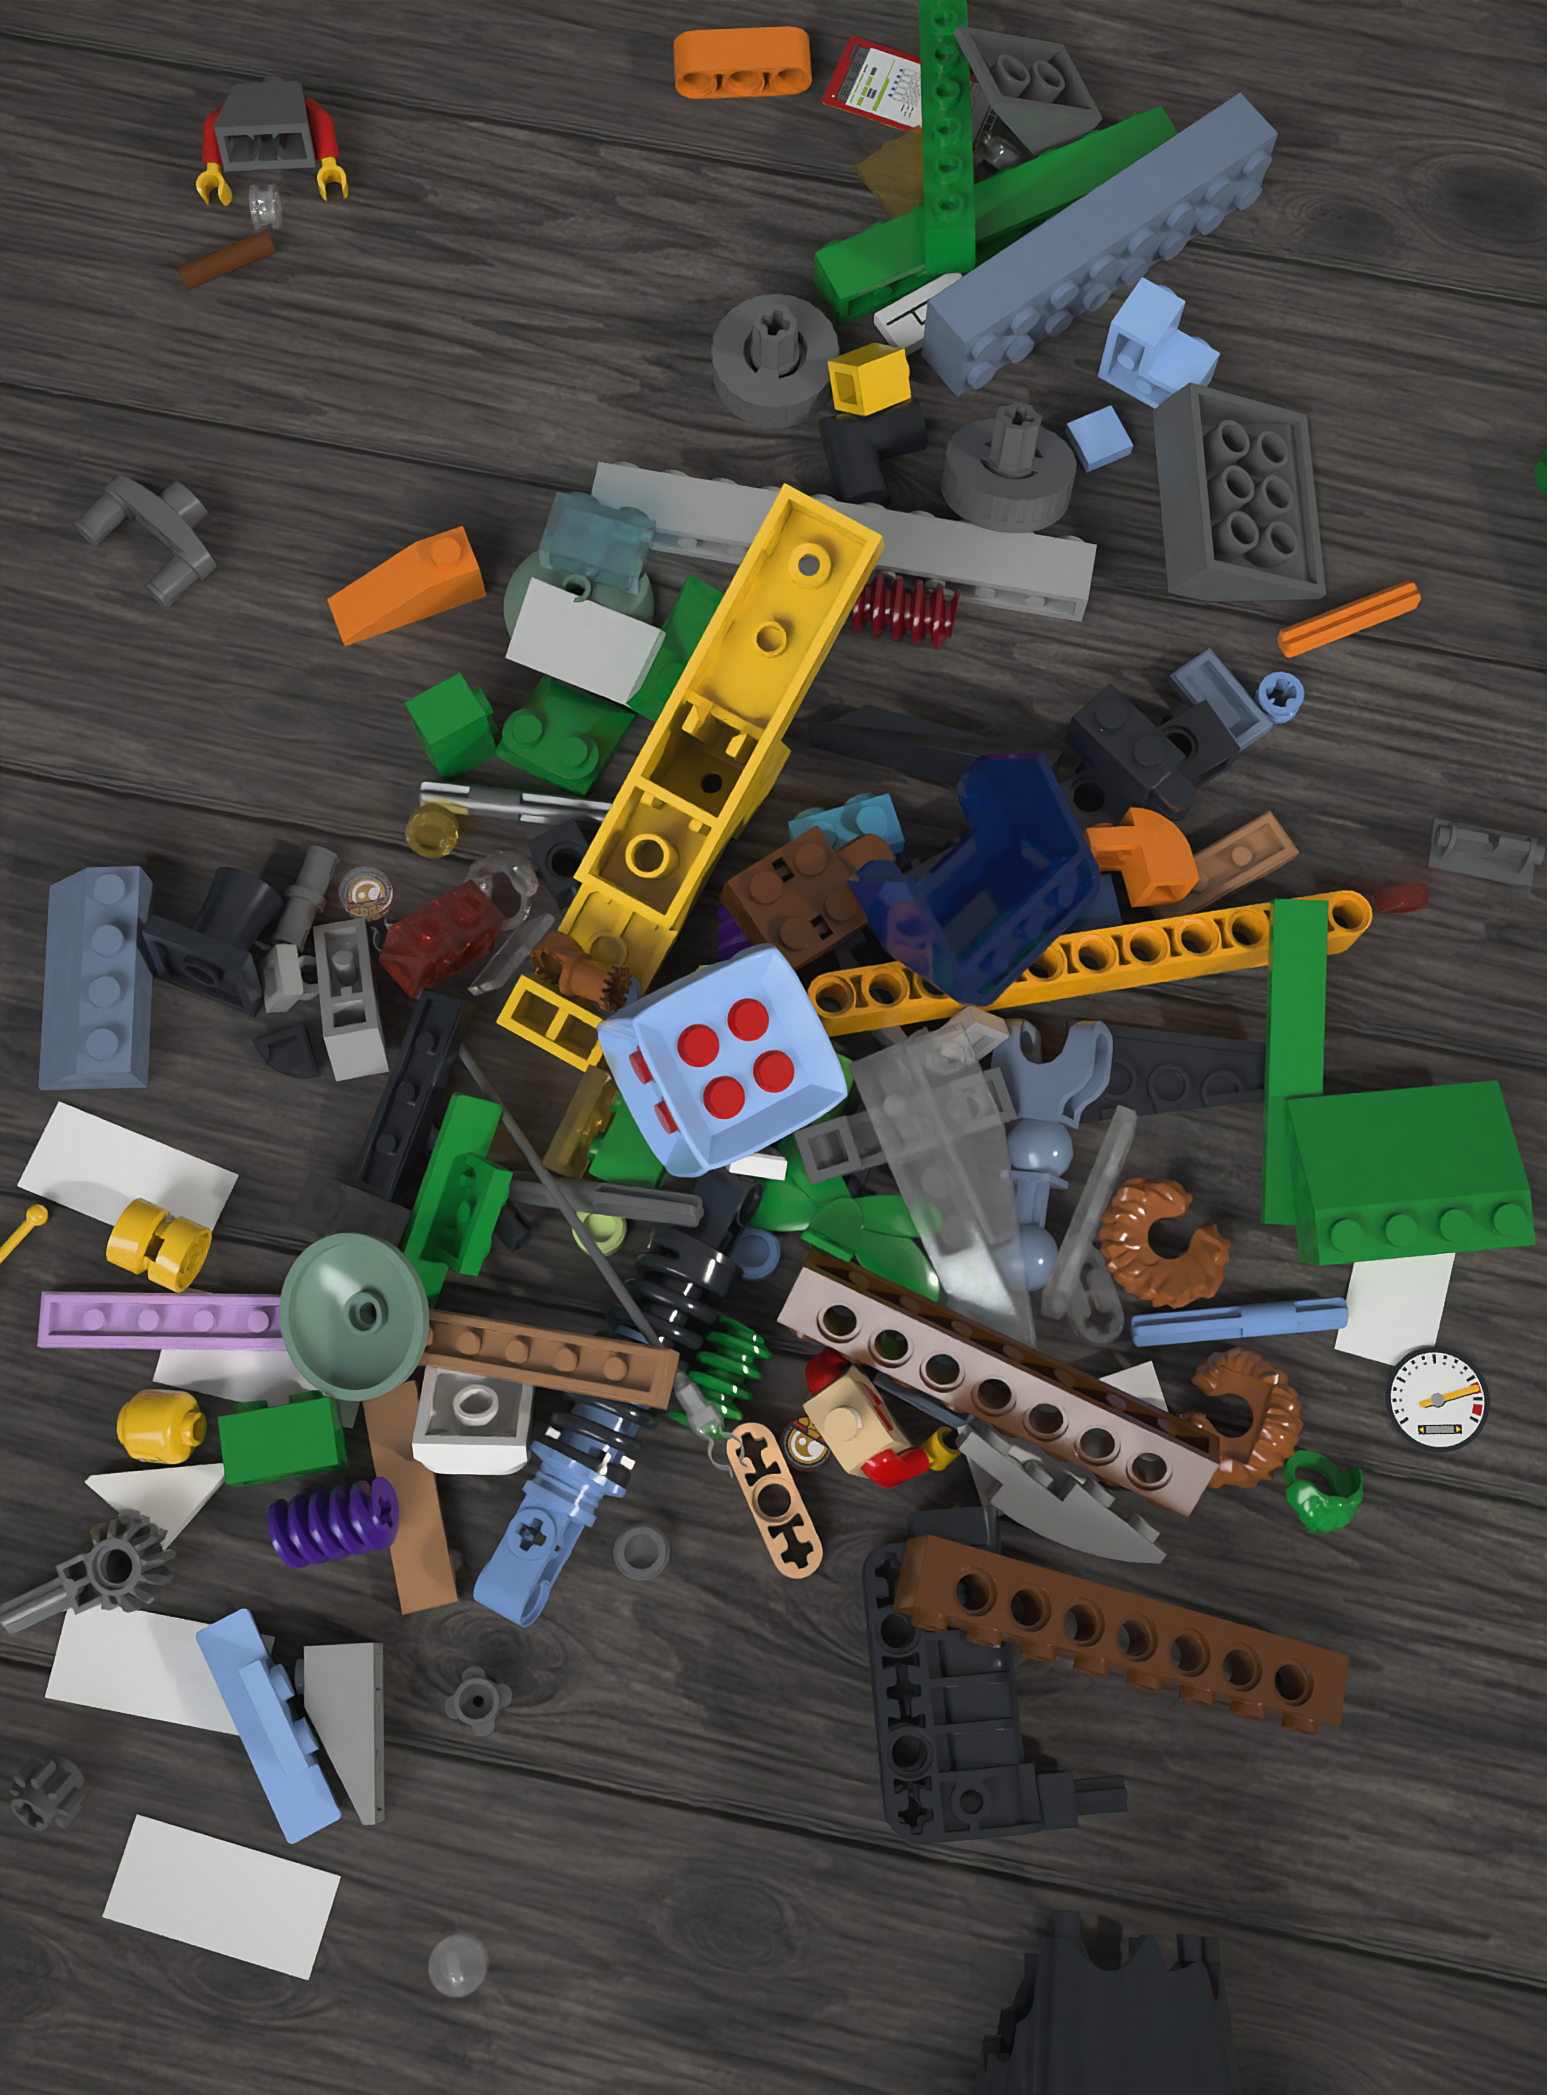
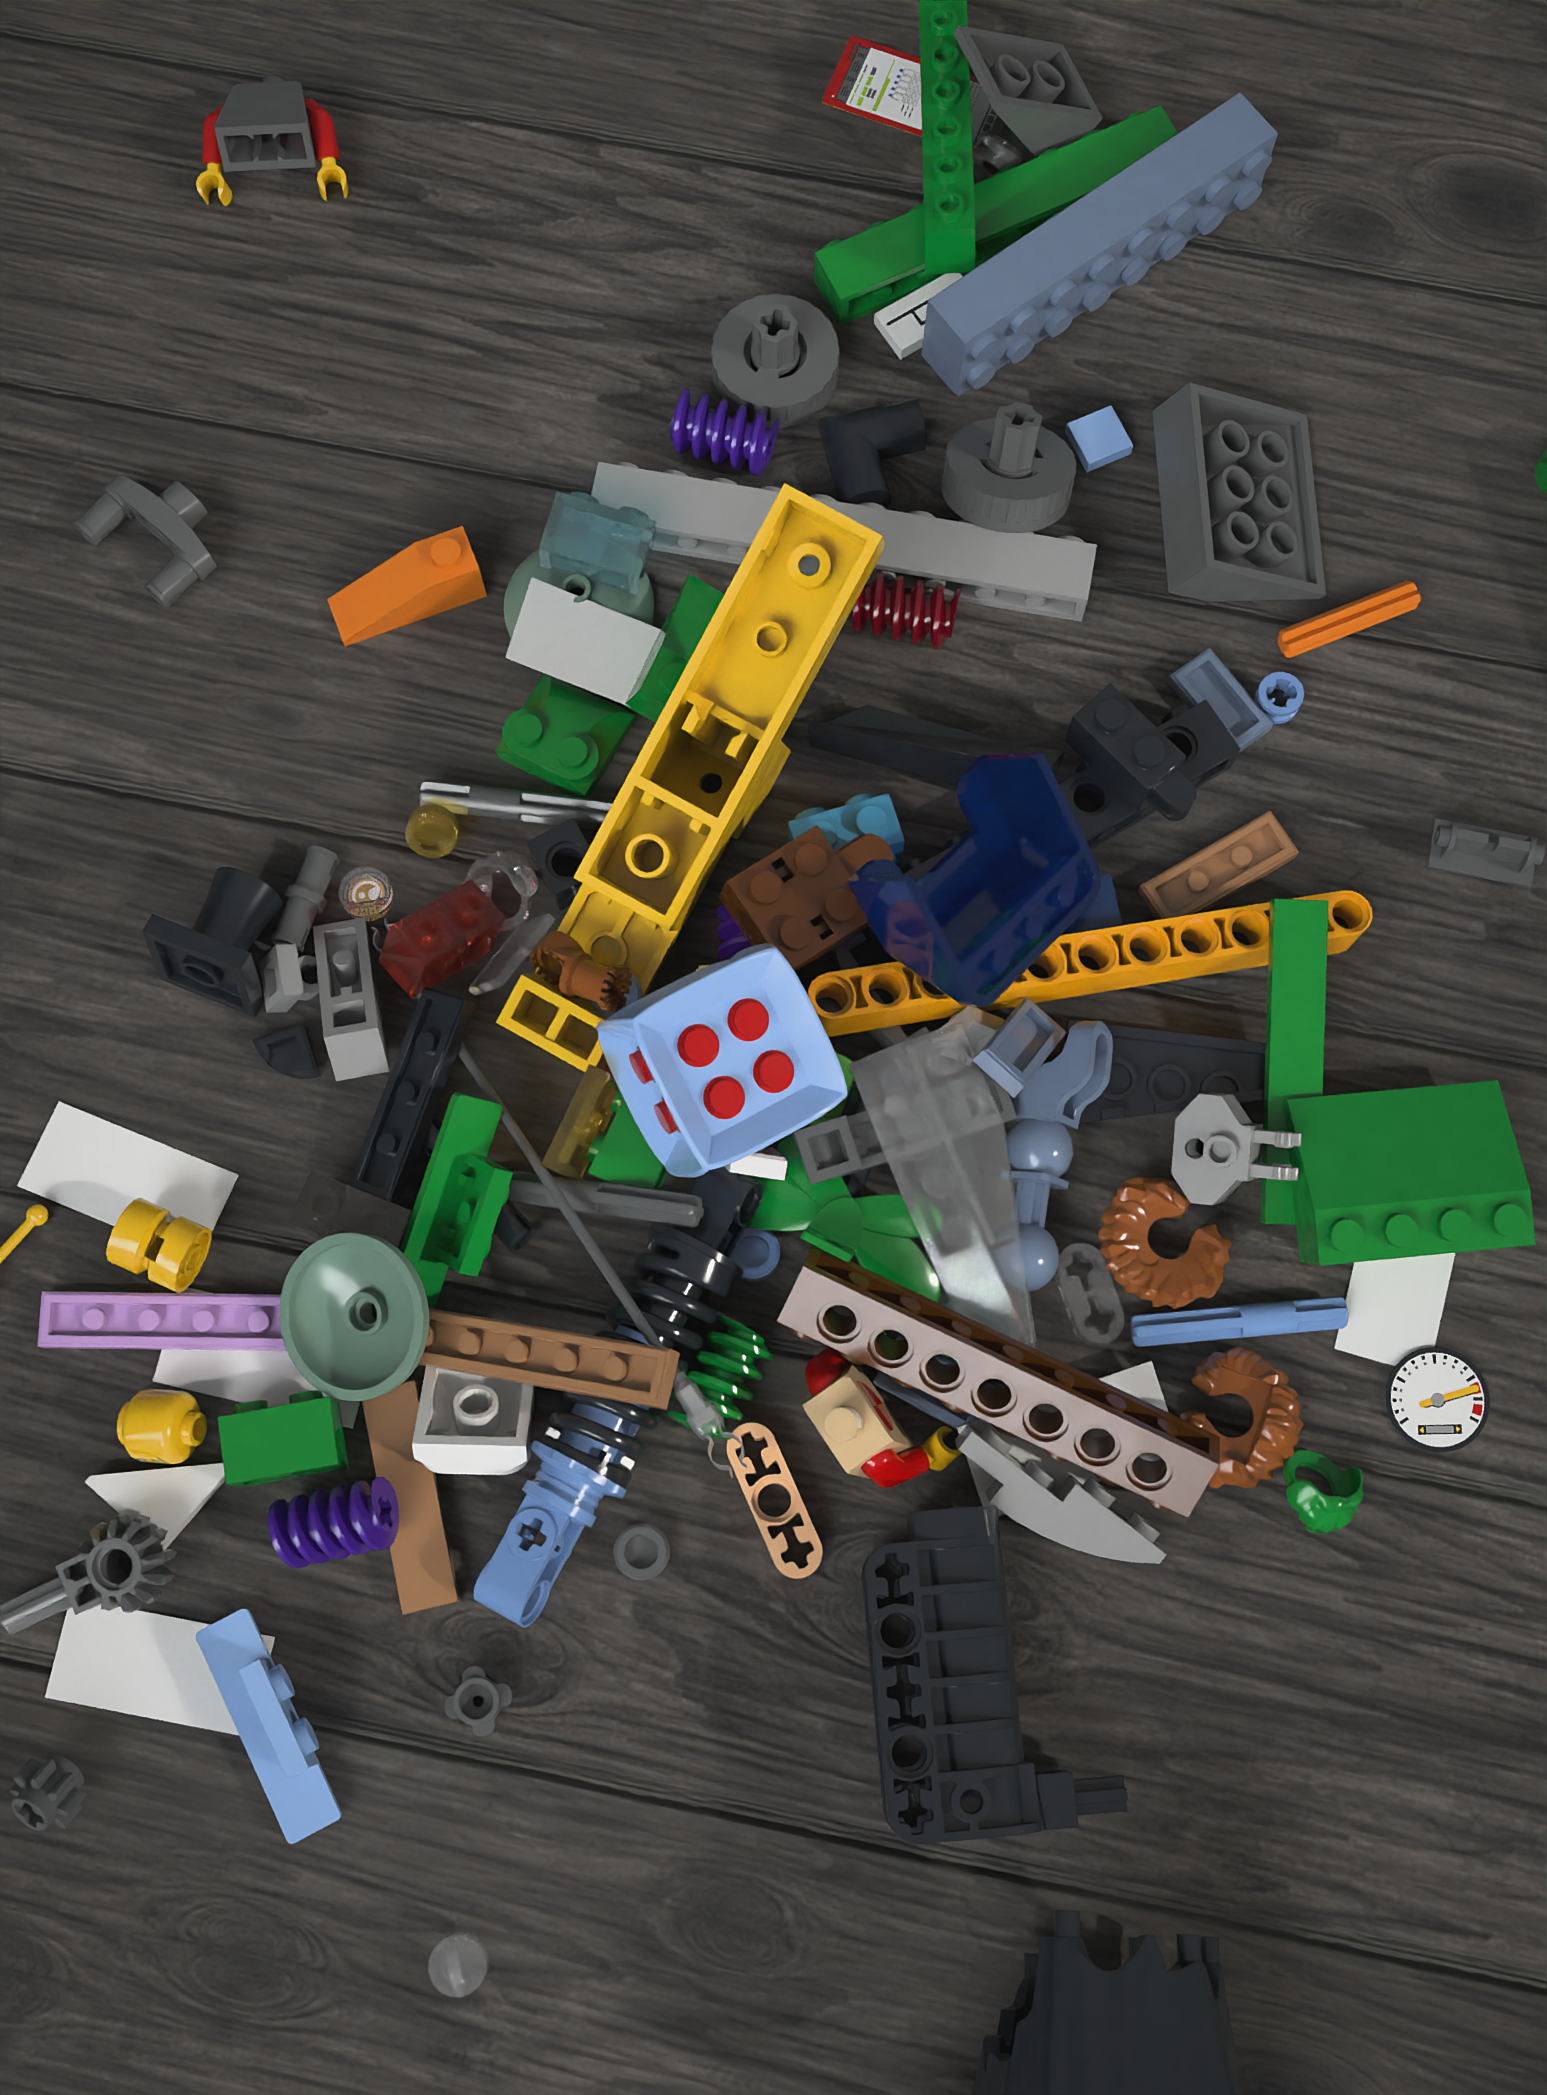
(97, 981): sand blue slope -> none
(222, 1897): white sticker -> none
(226, 260): reddish brown piece -> none
(265, 206): clear bush -> none
(346, 1707): light grey slope -> none
(454, 726): green brick -> none
(606, 1231): yellowish green tile -> none
(722, 434): none -> dark purple piece
(742, 62): orange beam -> none
(804, 1446): tile -> none
(869, 379): yellow brick -> none
(896, 173): clear yellow piece -> none
(1019, 1046): none -> sand blue tile
(1088, 1213): clear tile -> none
(1149, 353): light blue brick -> none
(1149, 854): orange brick -> none
(1229, 1149): none -> light grey hinge
(1309, 1674): reddish brown brick -> none
(1402, 899): clear red tile -> none

